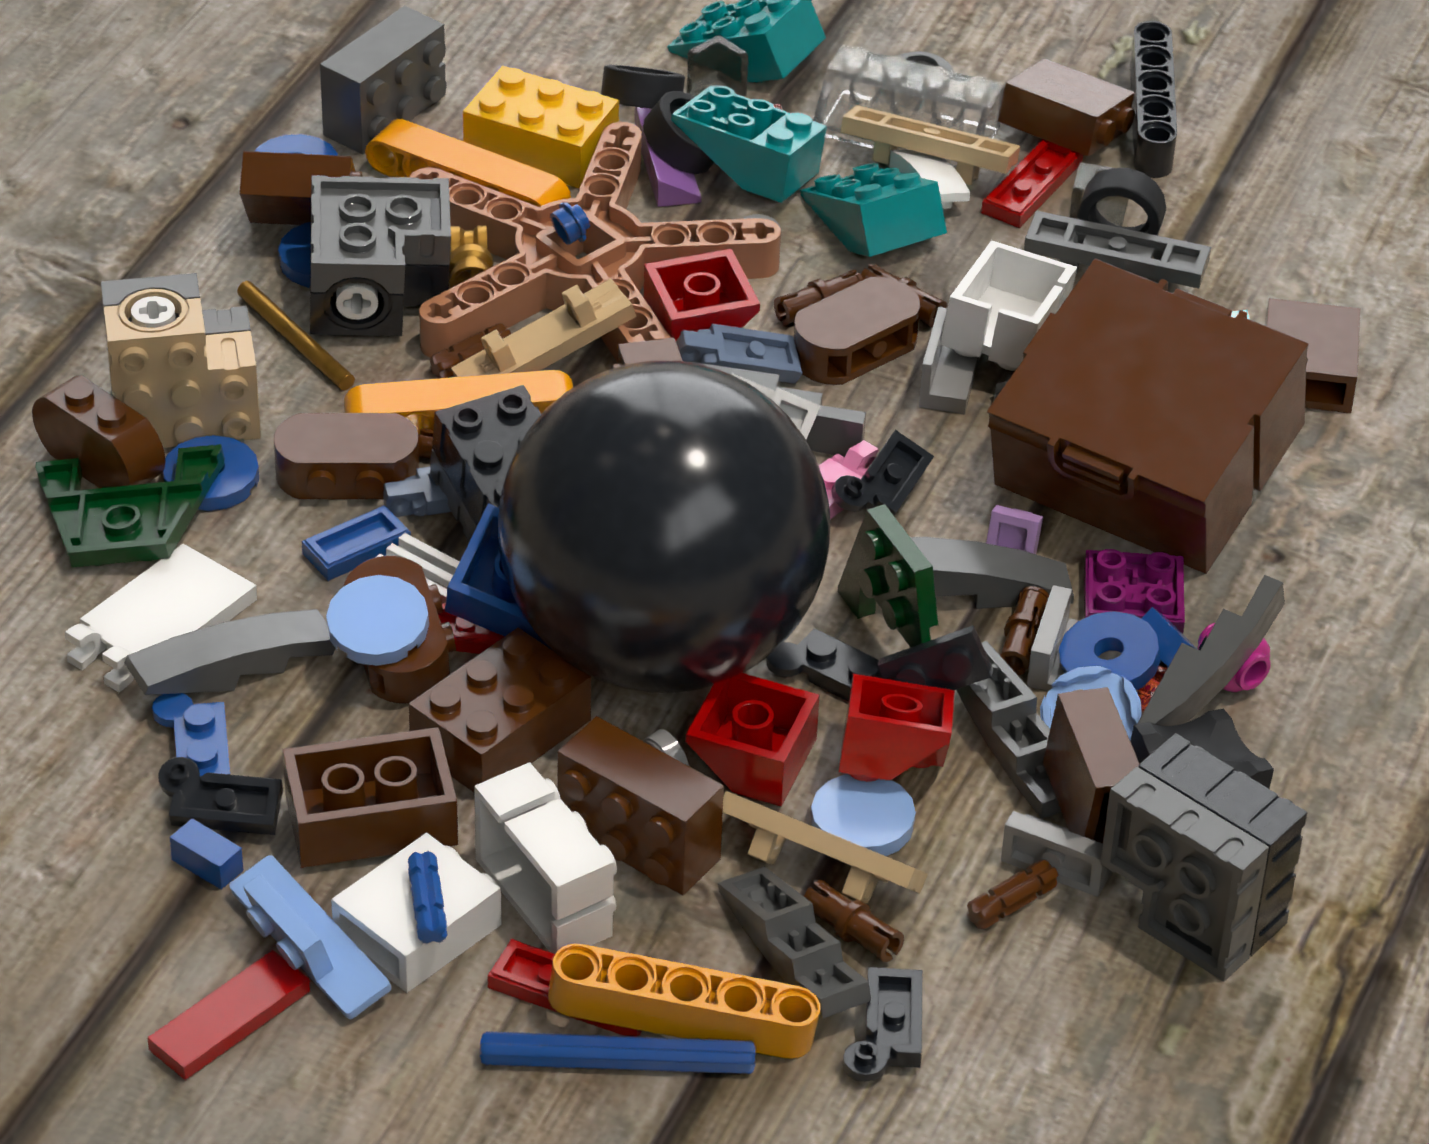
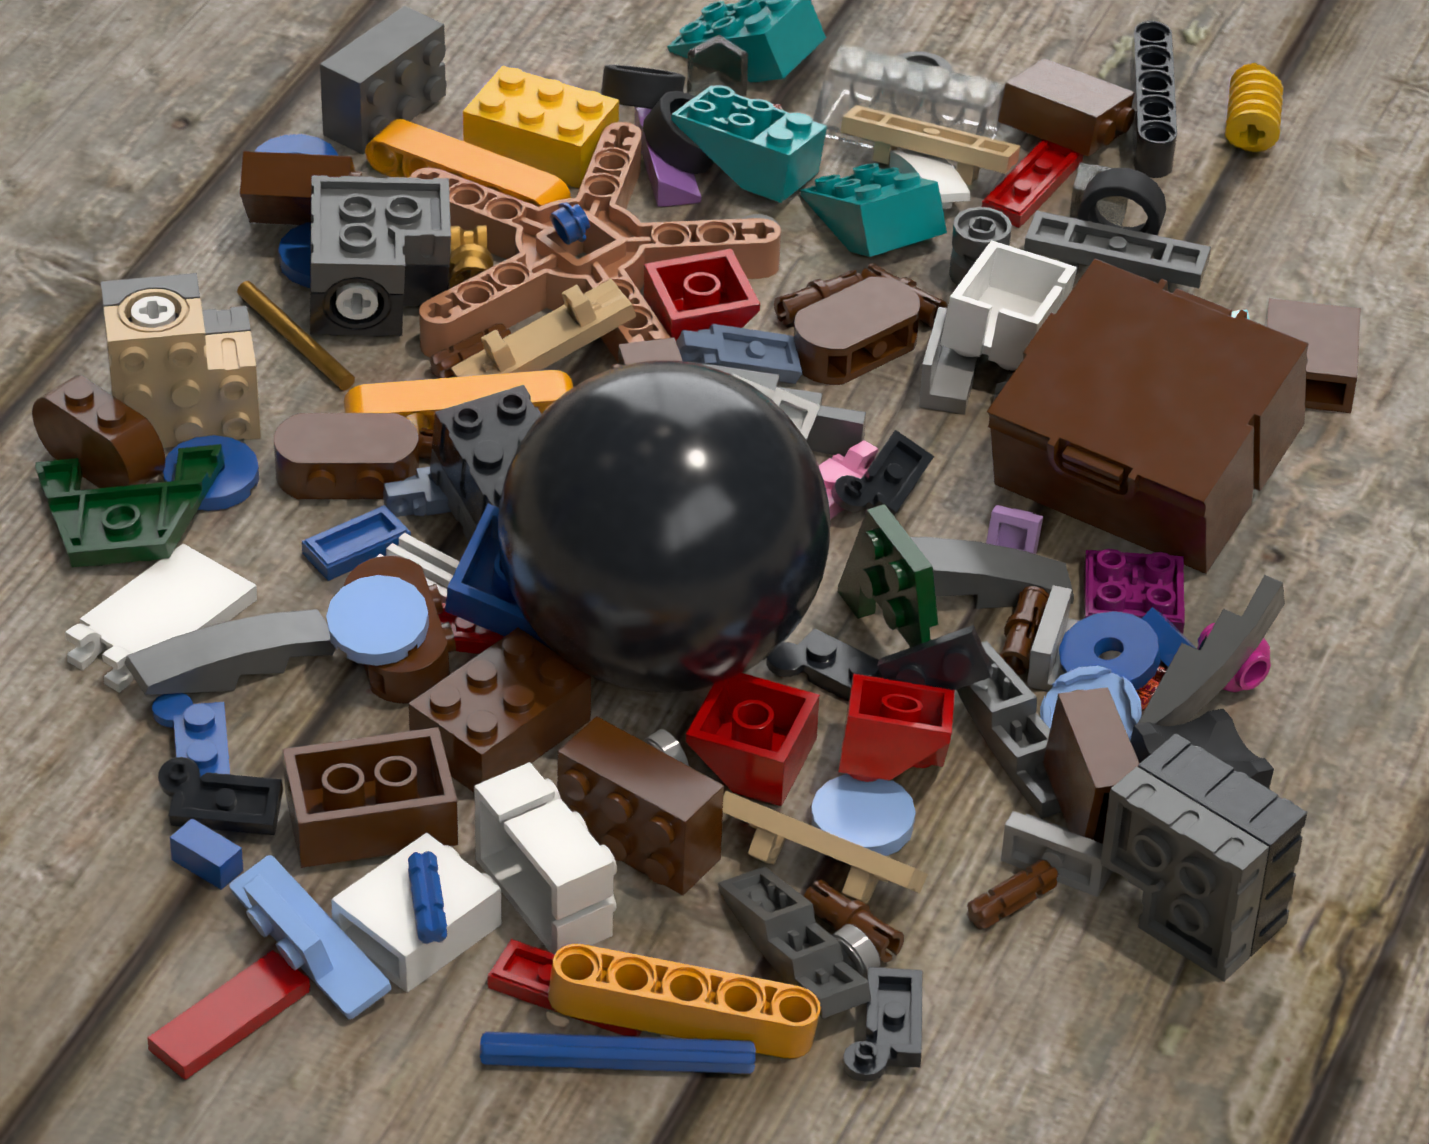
(857, 949): none -> light grey tile
(971, 235): none -> dark grey wheel
(1254, 108): none -> yellow piece

